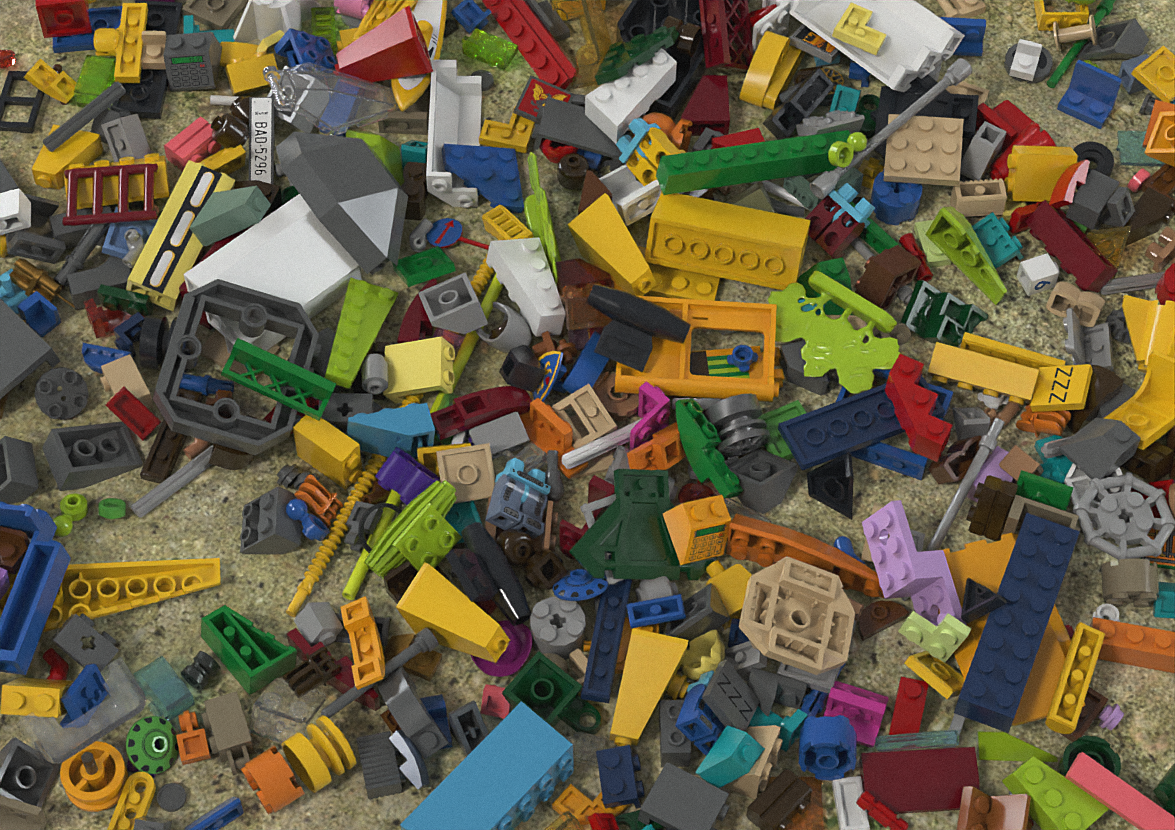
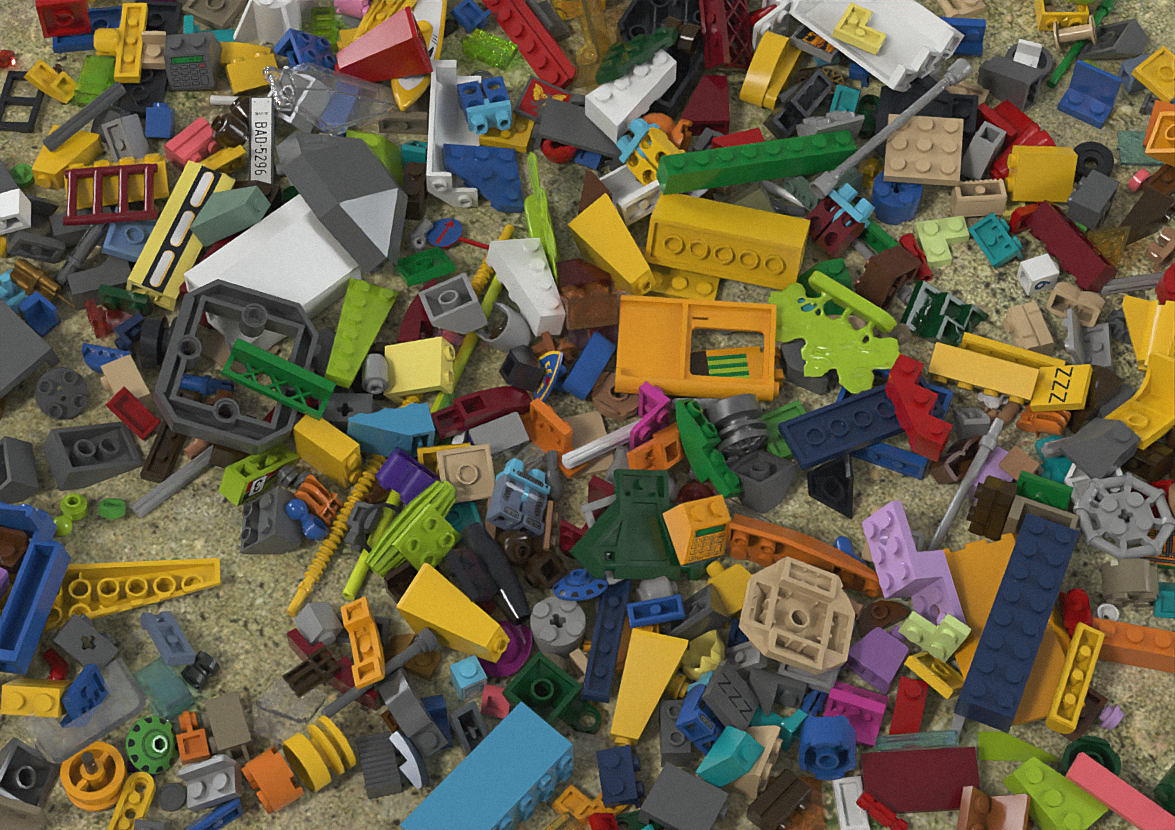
(22, 175): none -> bright green tile
(135, 245): light grey arm -> none
(160, 121): none -> blue brick
(168, 638): none -> sand blue plate
(212, 782): none -> light grey bracket
(245, 650): green wedge -> none
(255, 473): none -> lime slope
(269, 42): light yellow tile -> none
(468, 678): none -> medium azure brick
(485, 107): none -> hips
(504, 224): yellow slope -> none
(572, 171): dark brown head -> none
(589, 411): tan plate -> none
(632, 326): black plate -> none
(742, 351): blue plate -> none
(842, 153): lime plate -> none
(878, 658): none -> medium lavender torso
(961, 245): lime wedge -> none
(979, 601): black tile -> none
(1011, 81): none -> dark grey slope
(1029, 328): none -> tan brick
(1065, 187): red slope -> none
(1075, 609): none -> red hips
(1119, 208): dark grey bracket -> none

